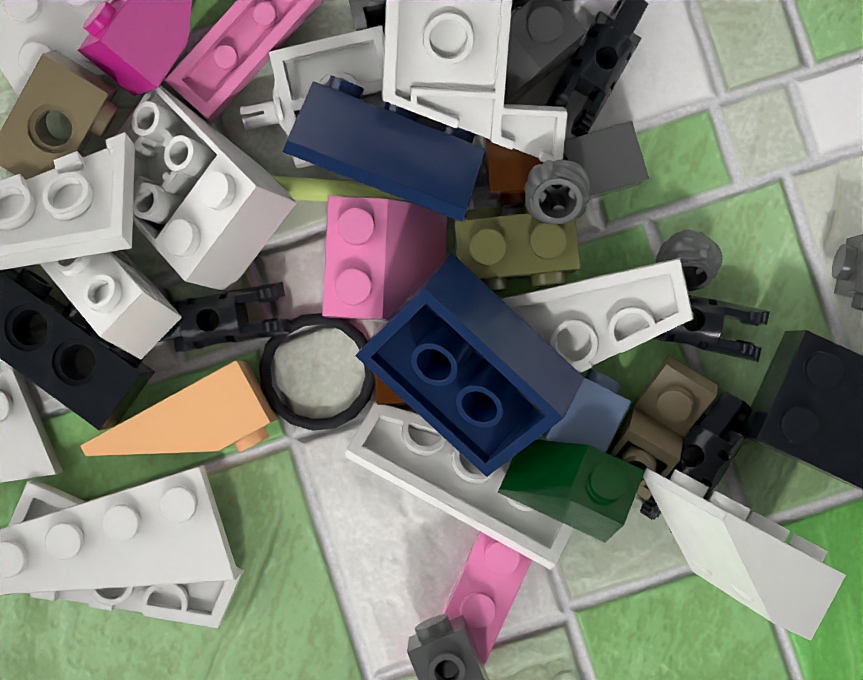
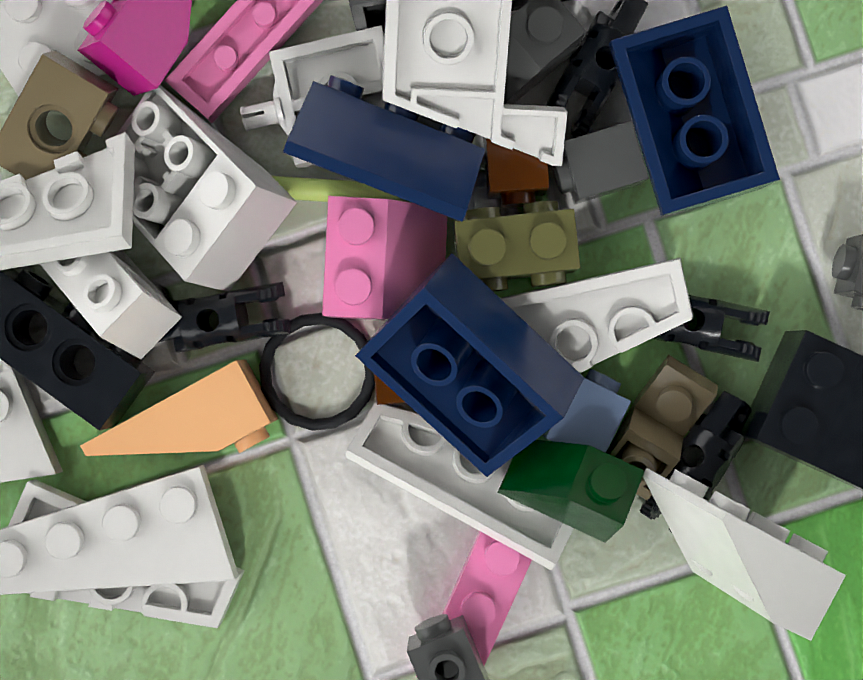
(557, 191): dark grey piece -> none
(694, 111): none -> dark blue slope
(698, 254): dark grey piece -> none

